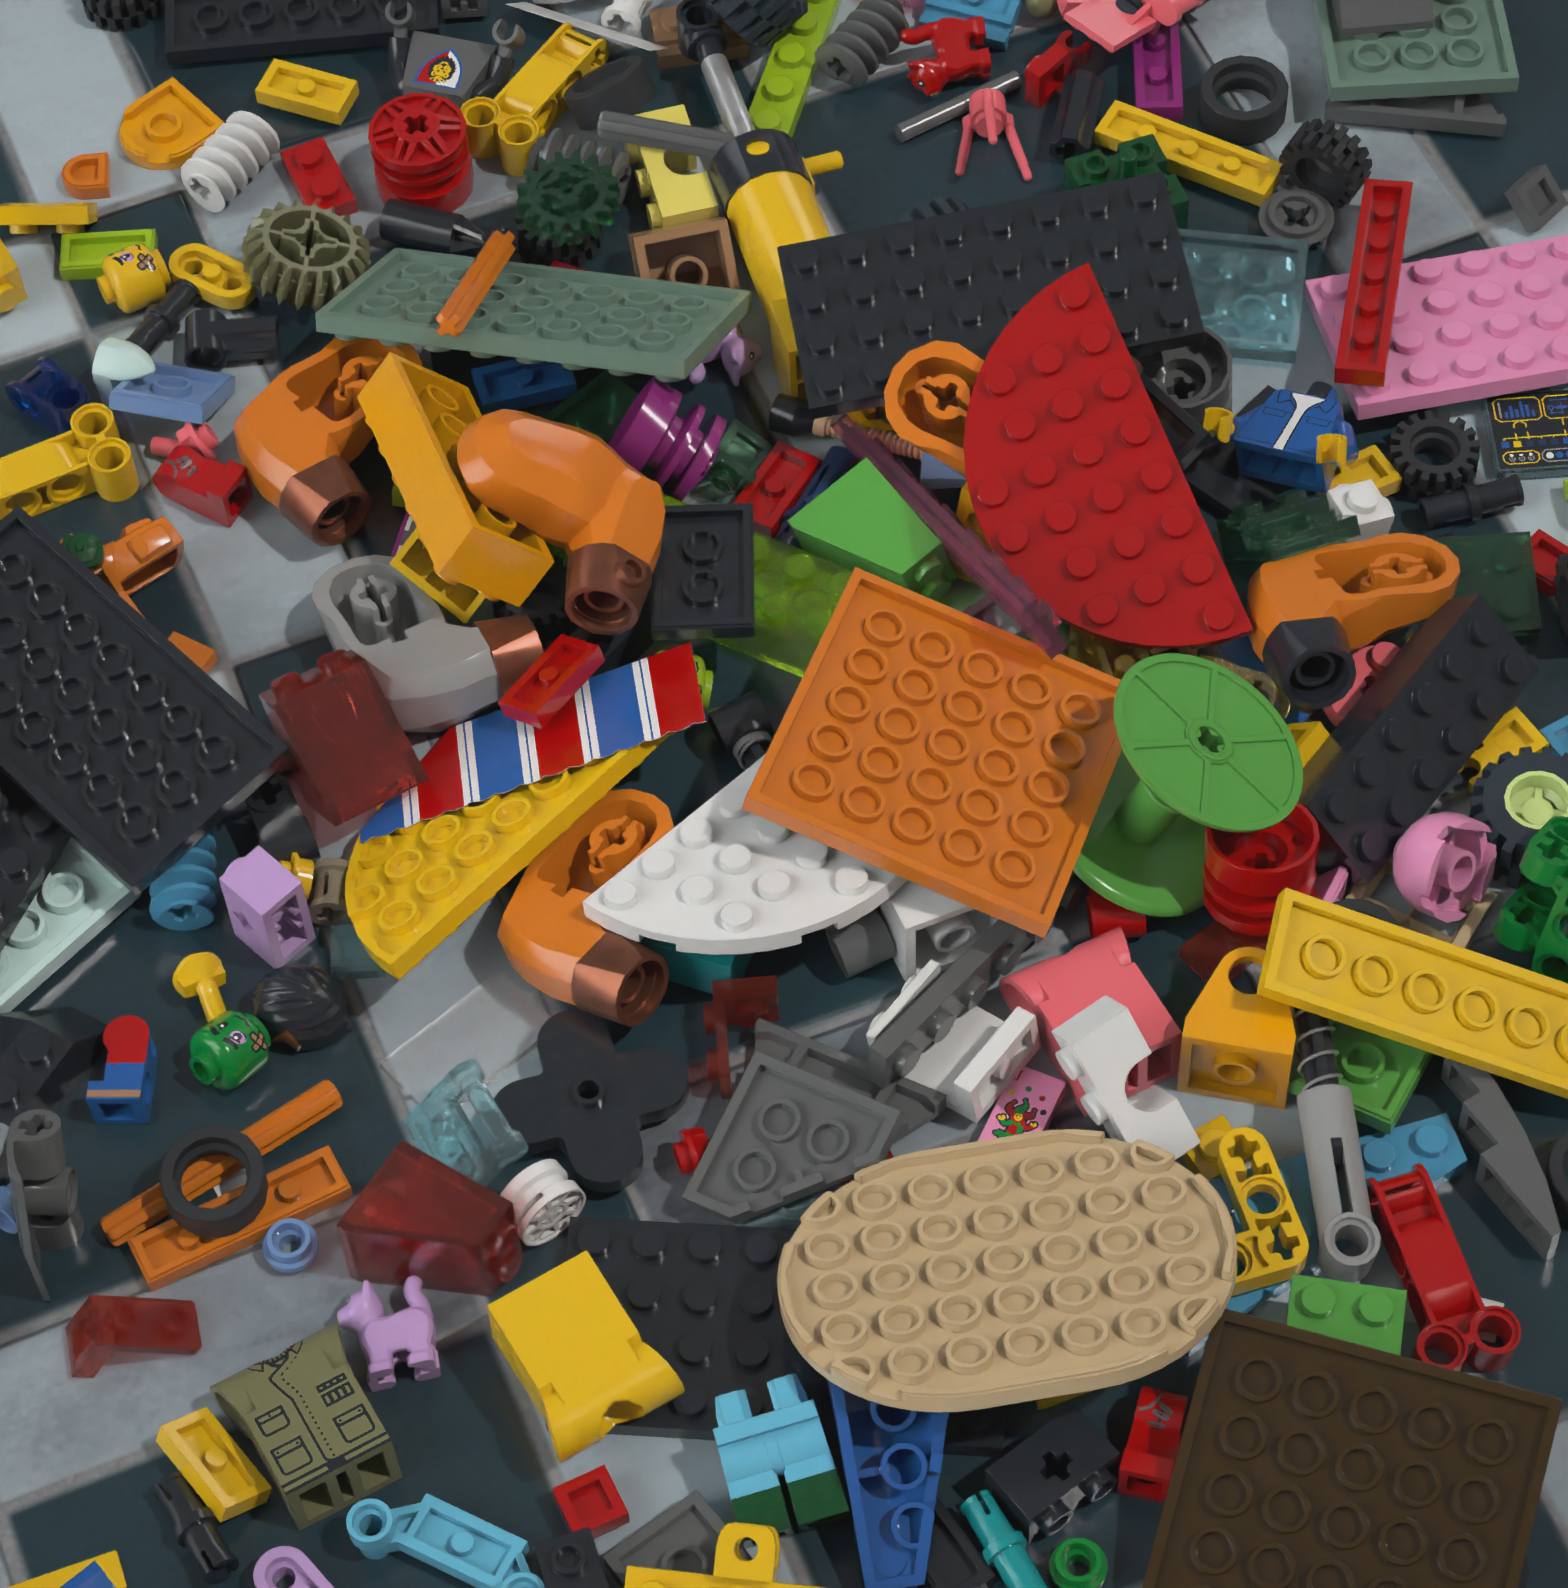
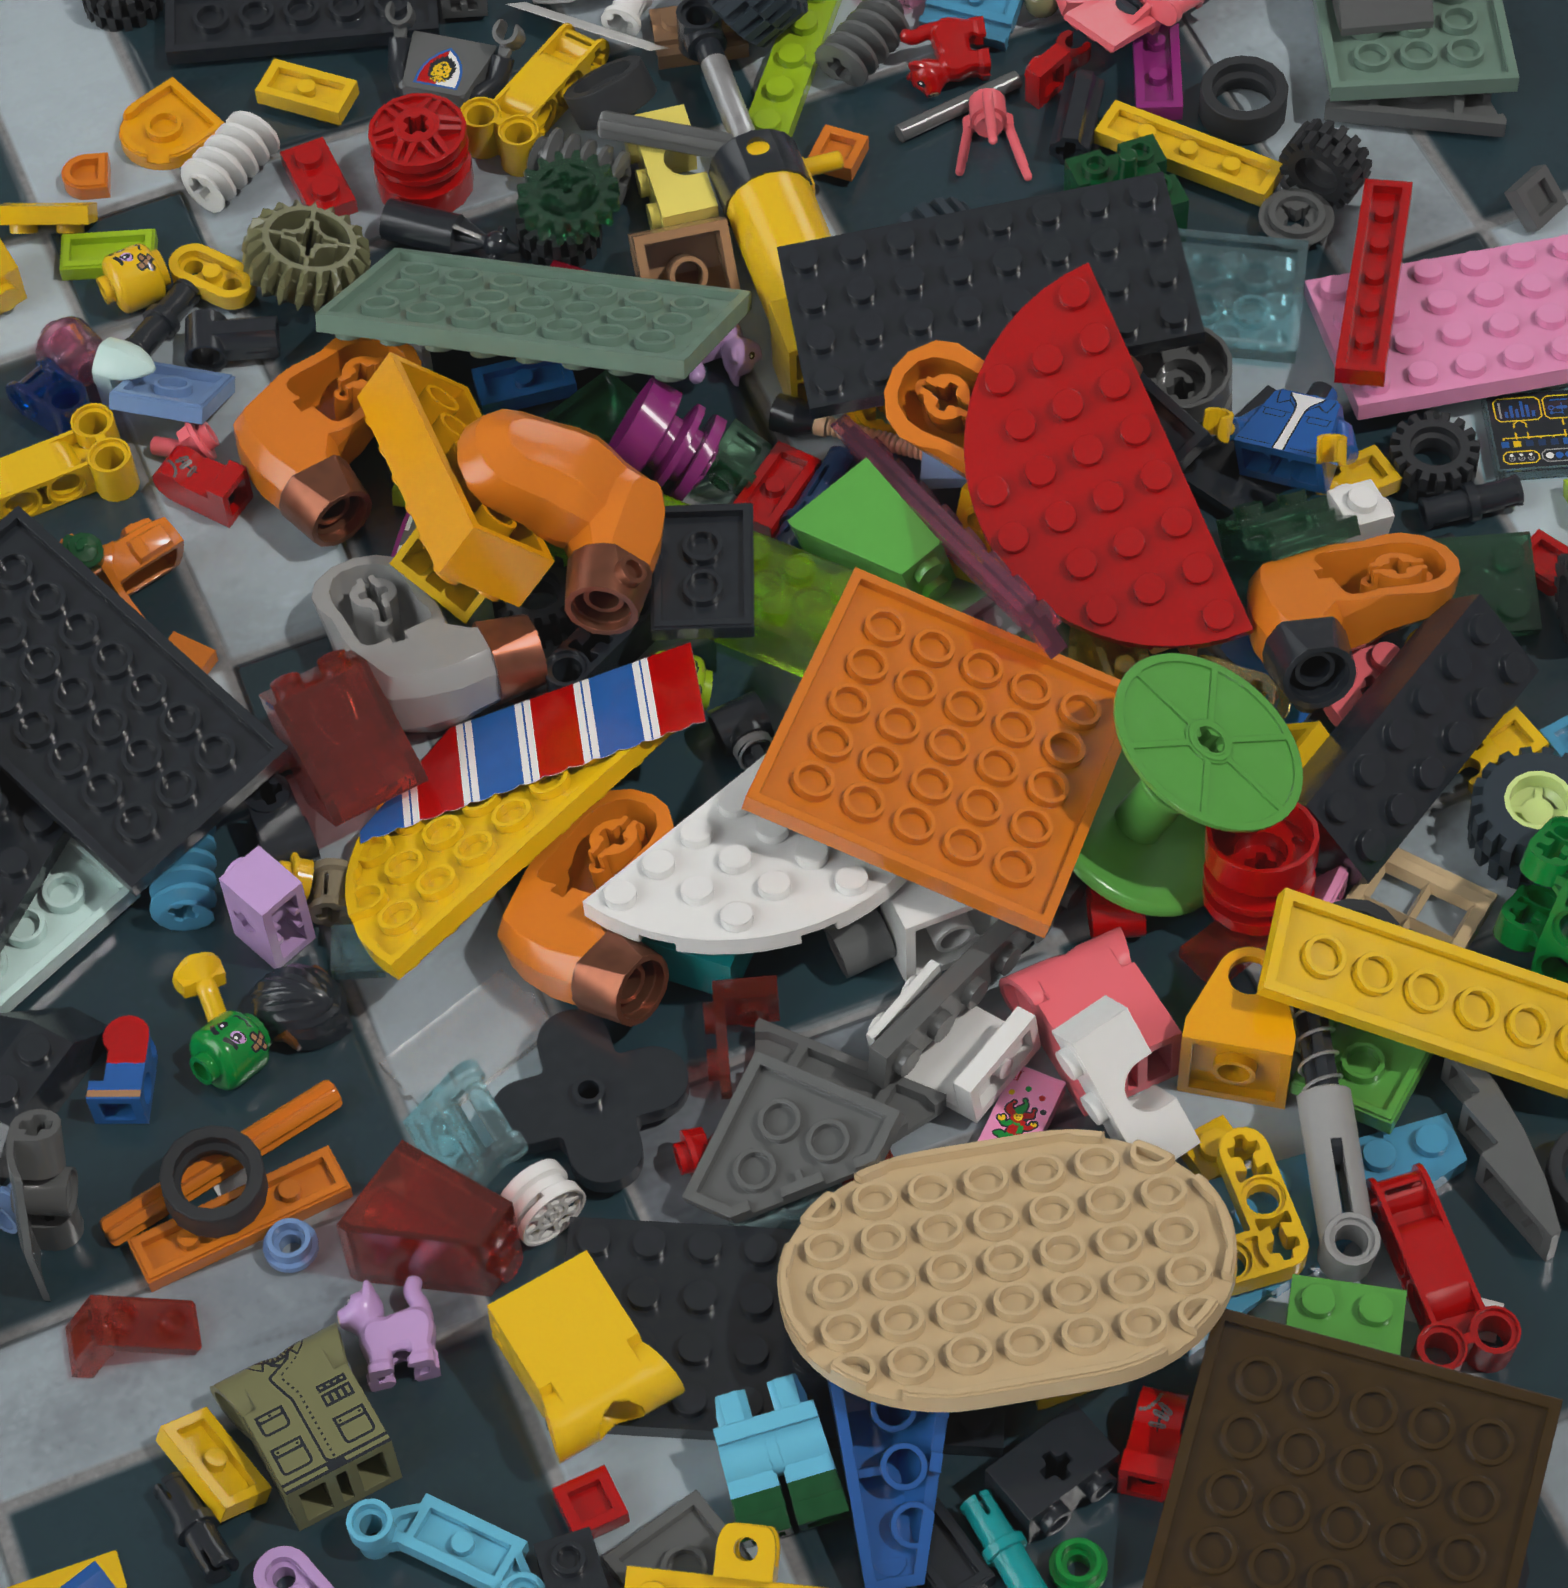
(71, 346): none -> clear pink head
(475, 284): orange axle -> none
(551, 681): red plate -> none
(851, 146): none -> orange plate
(1444, 864): bright pink cylinder -> none

